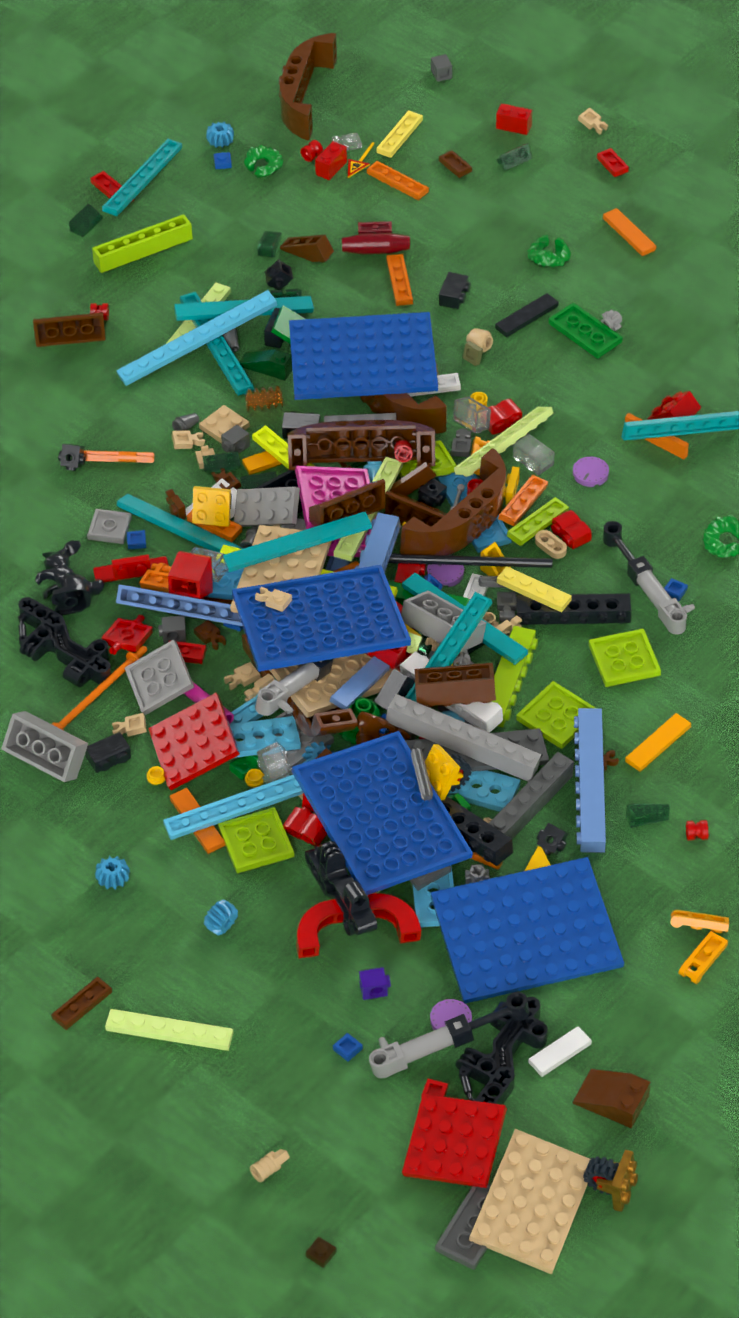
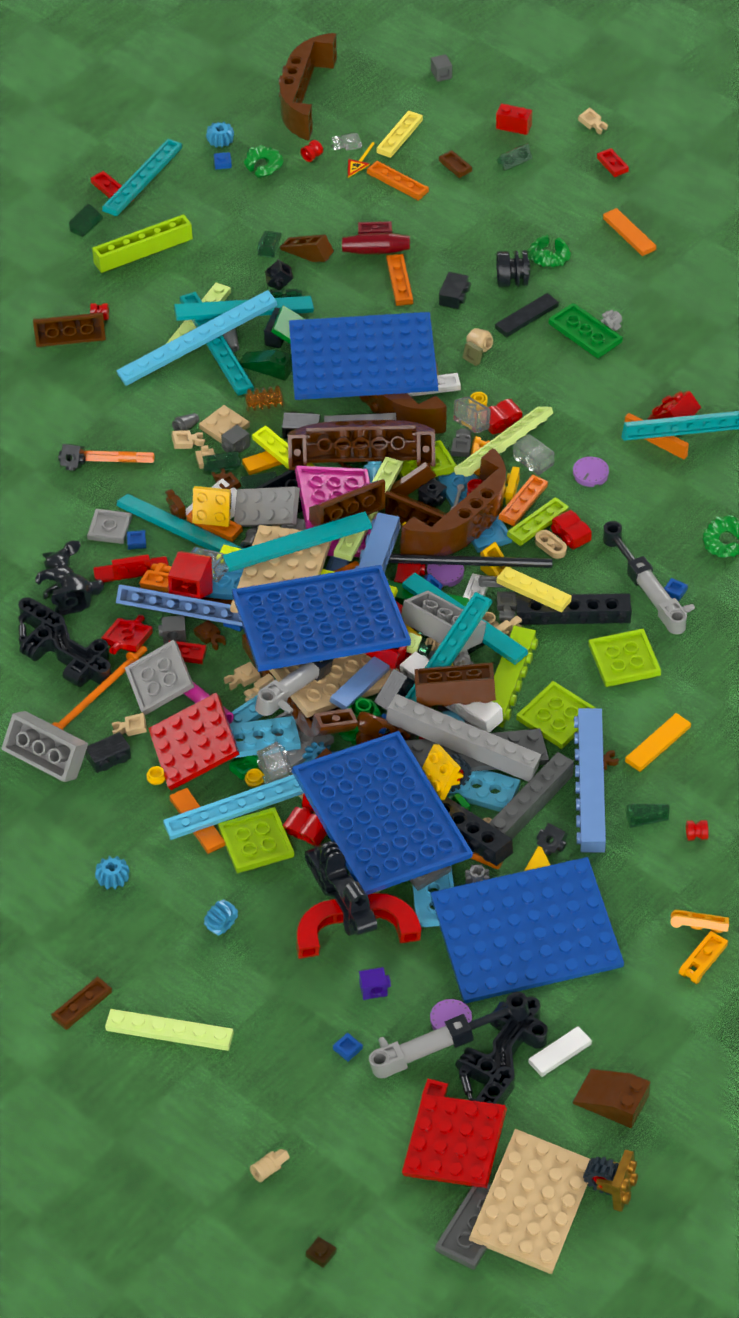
(276, 599): tan plate -> none
(331, 160): red brick -> none
(402, 447): red wheel -> none
(421, 774): dark grey axle -> none
(513, 268): none -> black wheel

